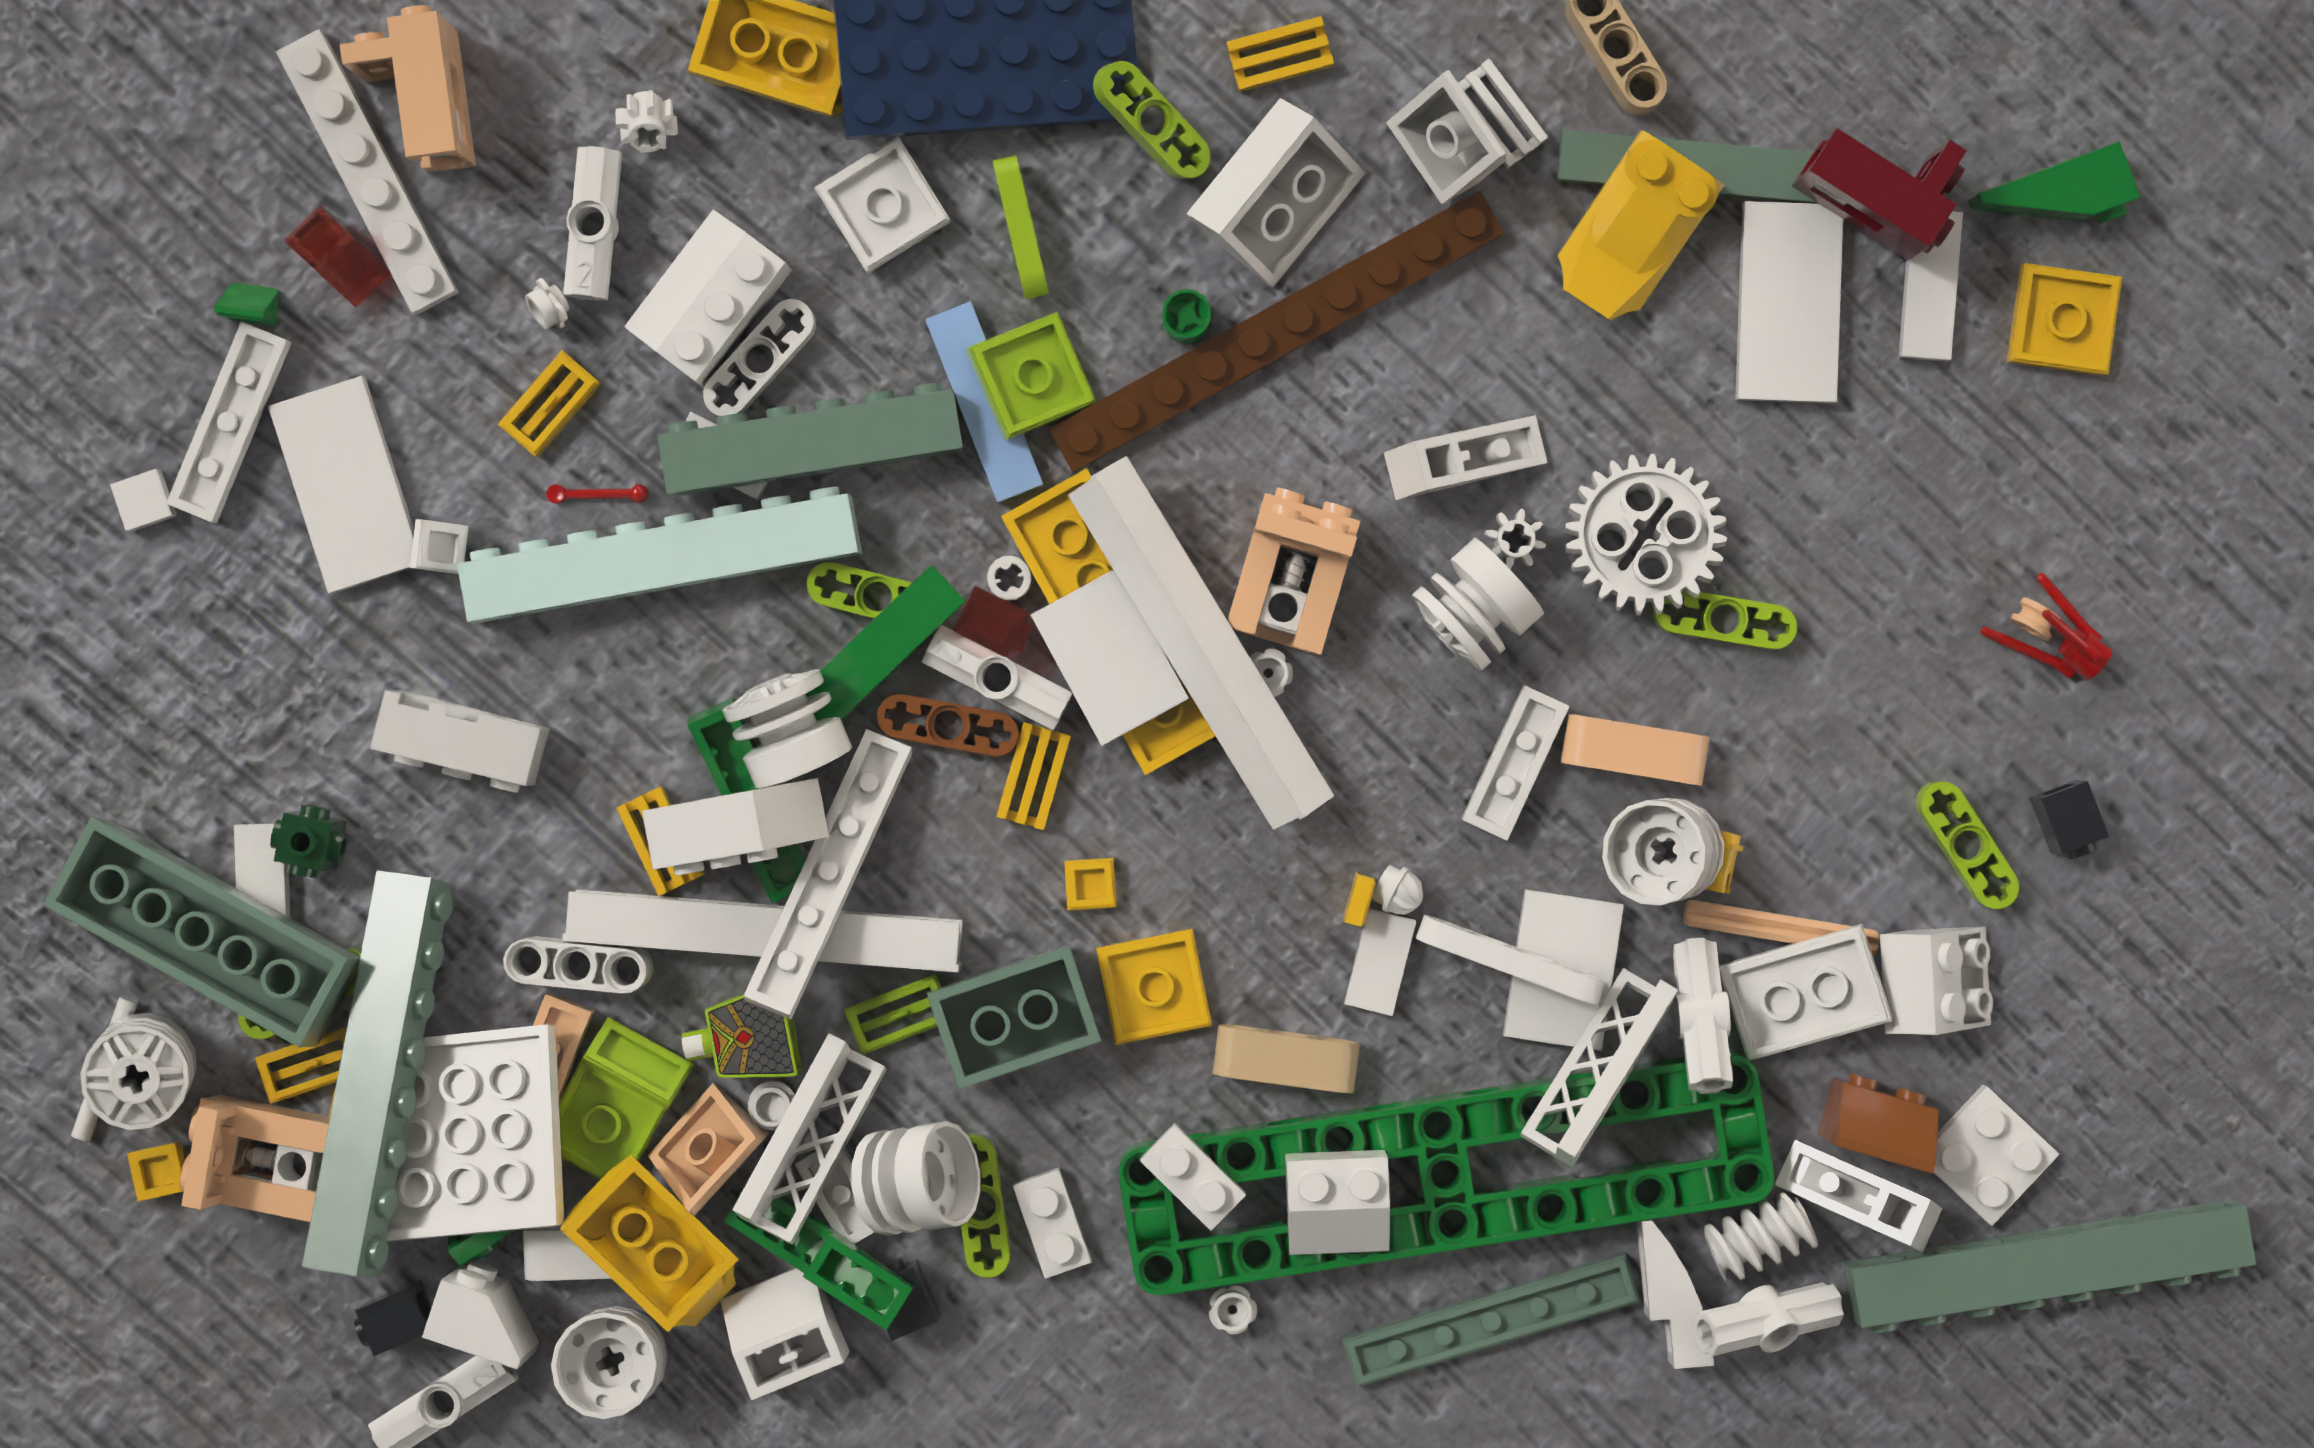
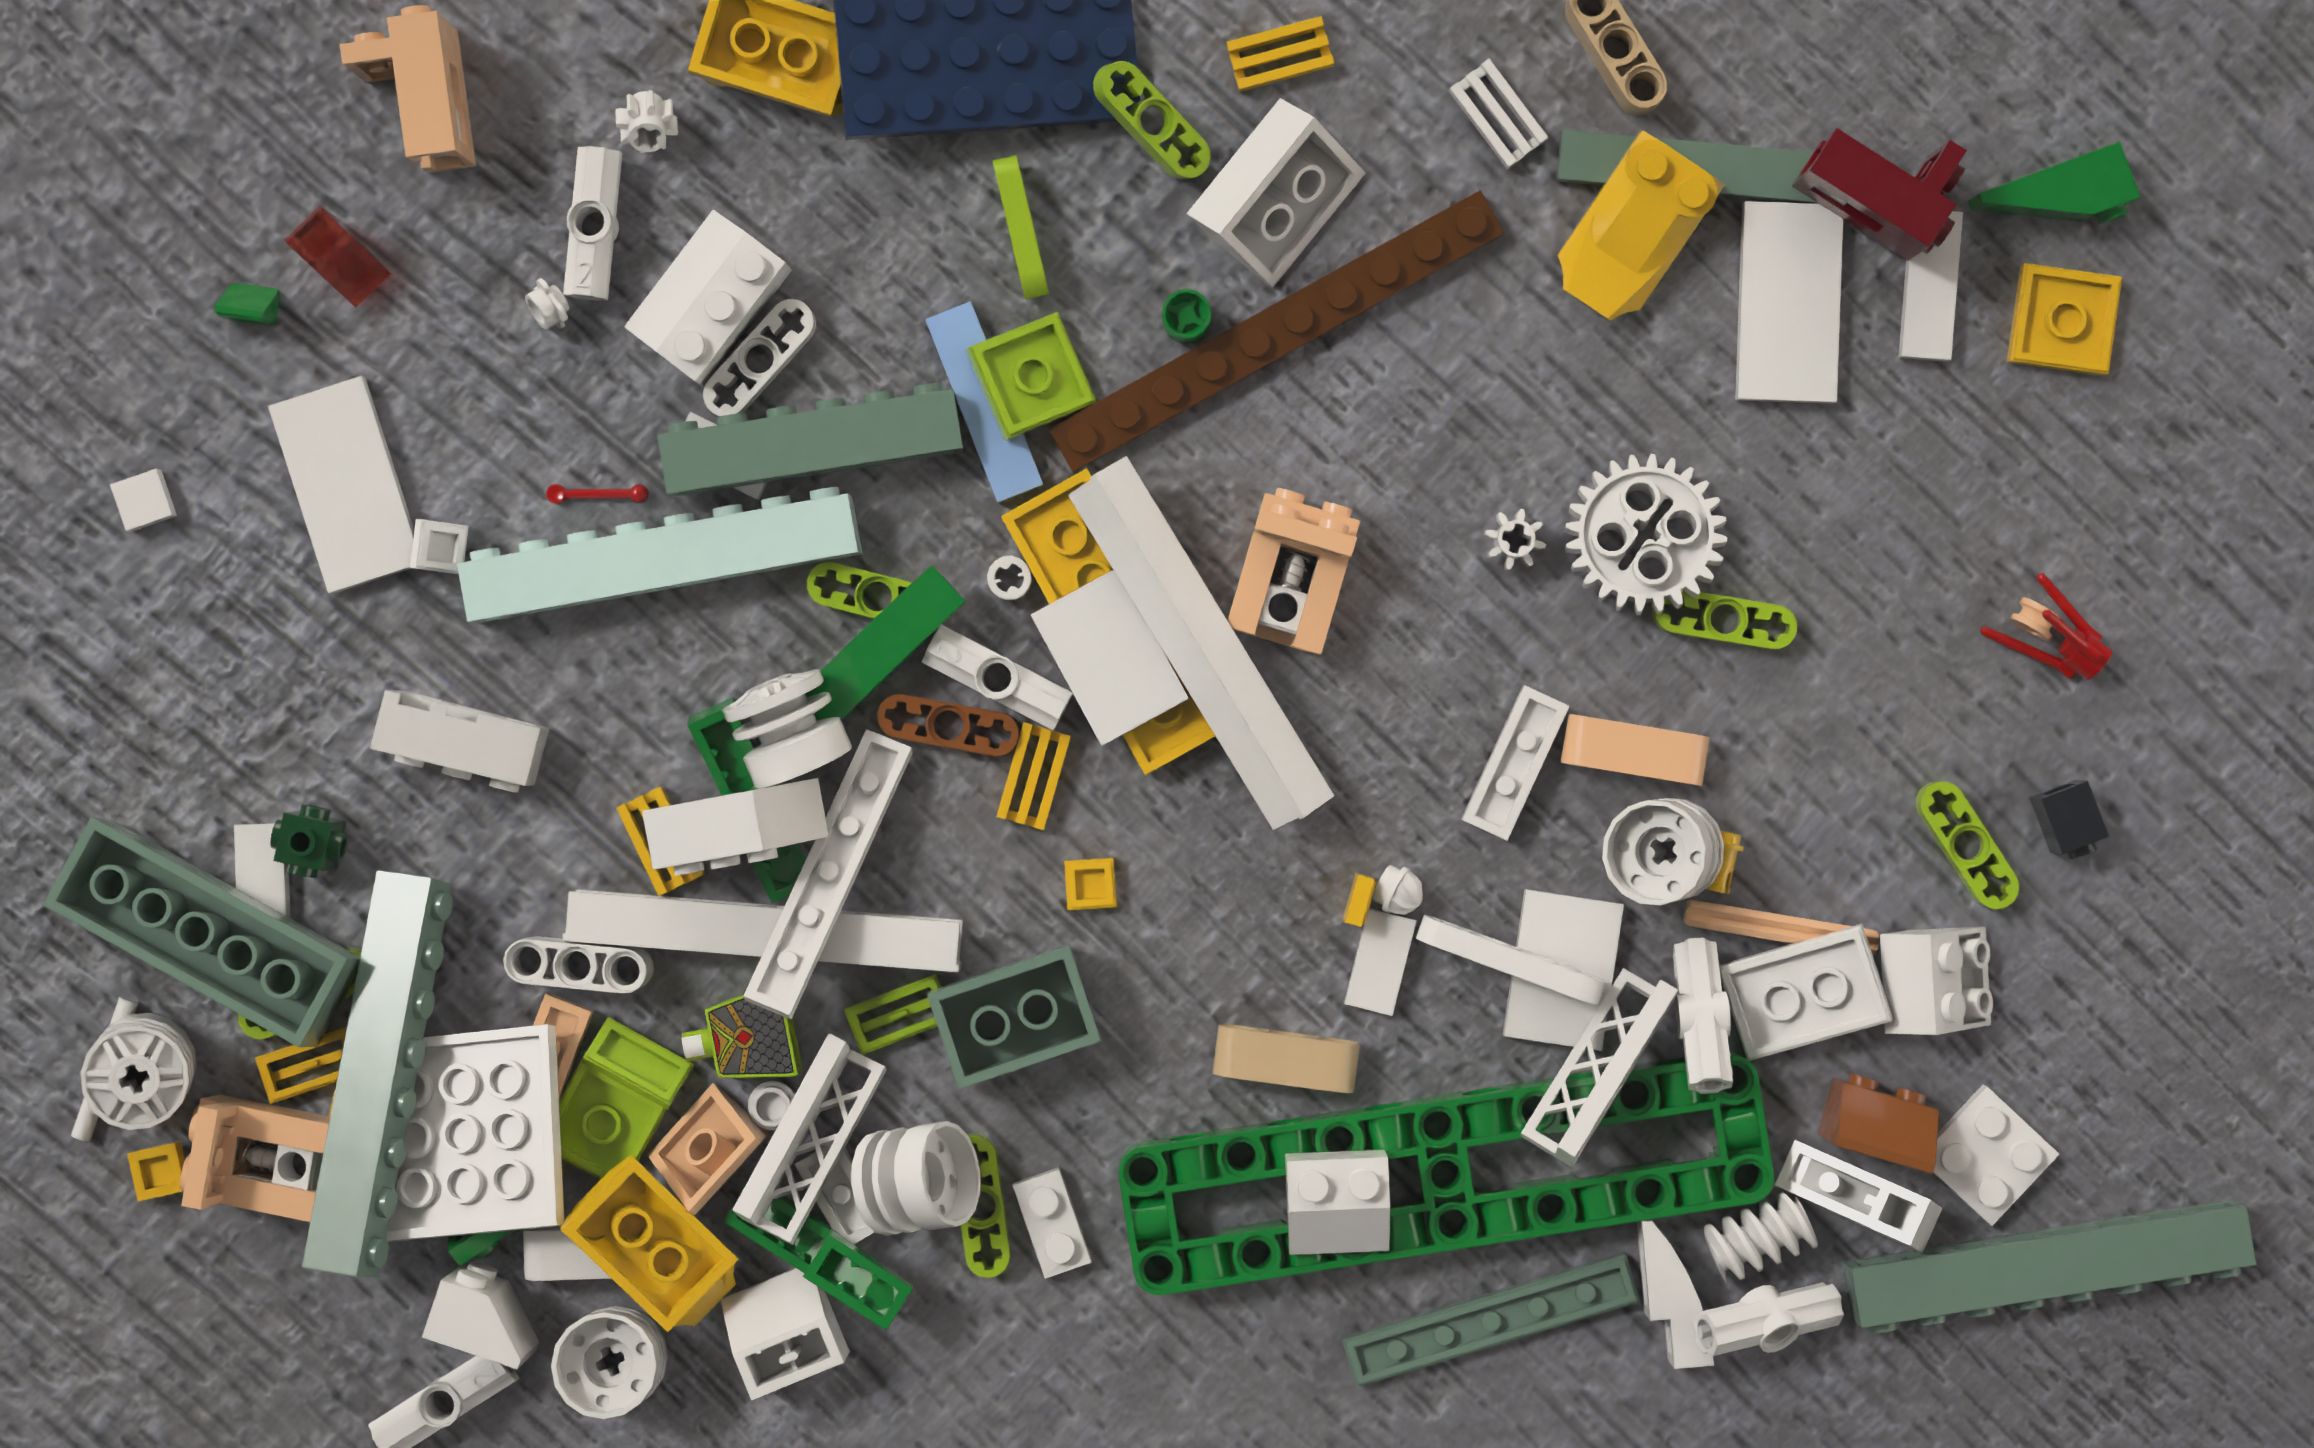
(228, 422): white plate -> none
(367, 172): white plate -> none
(393, 1318): black brick -> none
(577, 372): yellow tile -> none
(882, 204): white plate -> none
(920, 1305): black brick -> none
(994, 623): clear red brick -> none
(1154, 986): yellow tile -> none
(1192, 1176): white plate -> none
(1236, 1322): white plate -> none
(1281, 669): white plate -> none
(1447, 138): white slope -> none
(1464, 457): white slope -> none
(1477, 604): white wheel -> none

